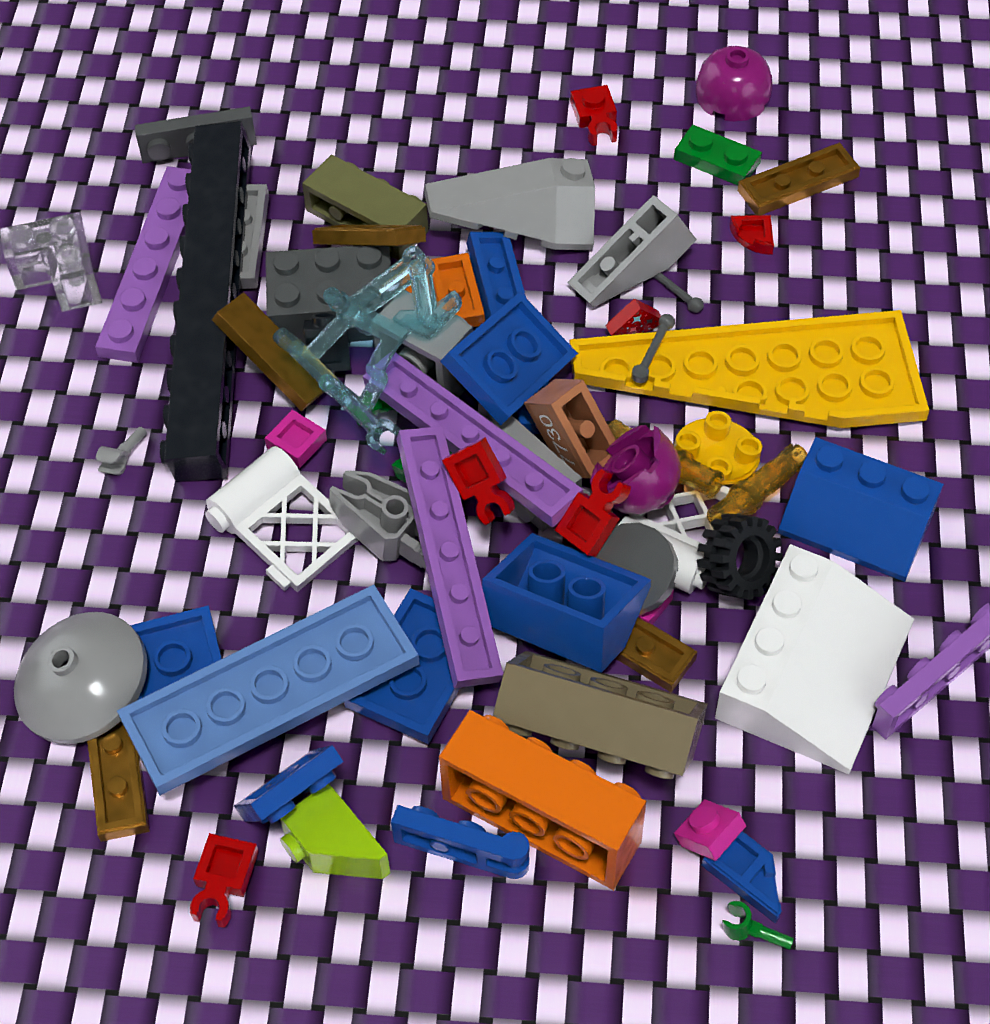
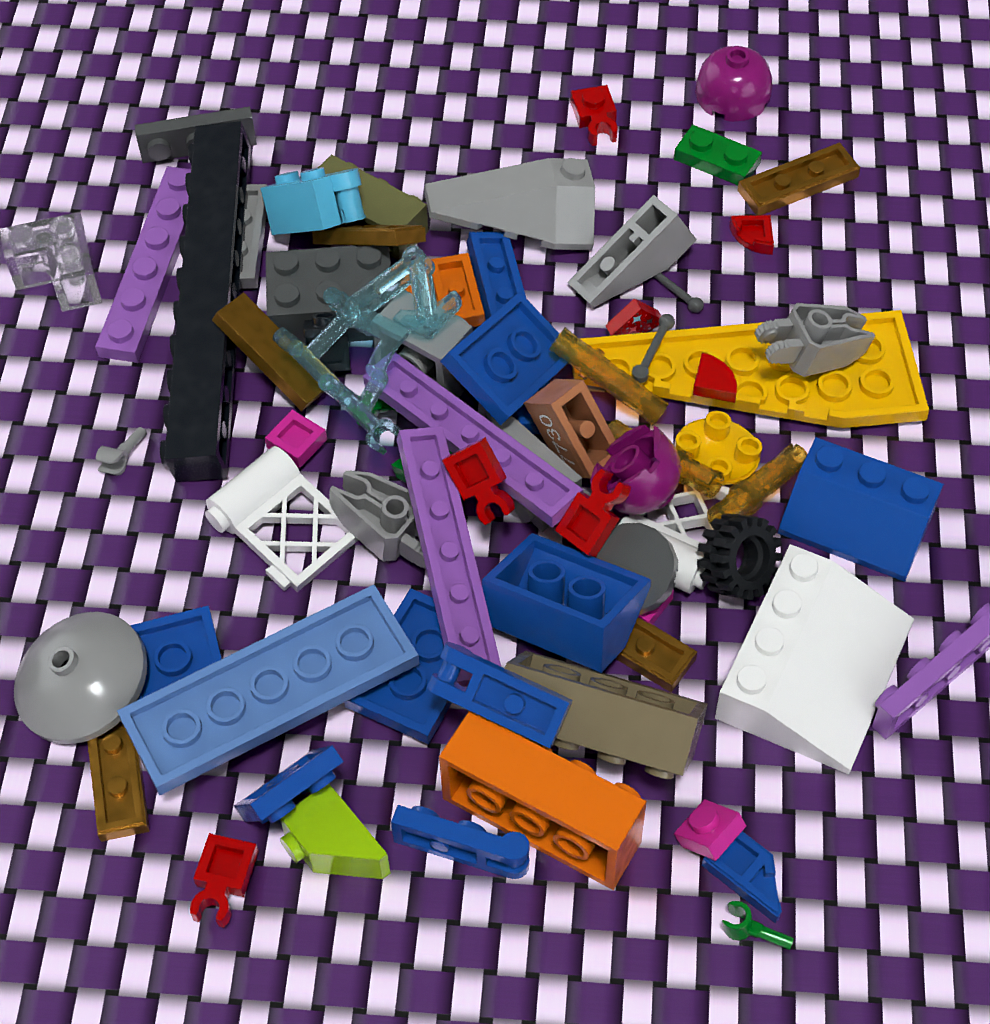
(313, 201): none -> medium azure hinge
(500, 695): none -> blue plate
(602, 371): none -> clear yellow pin
(715, 380): none -> red tile
(815, 338): none -> light grey hinge

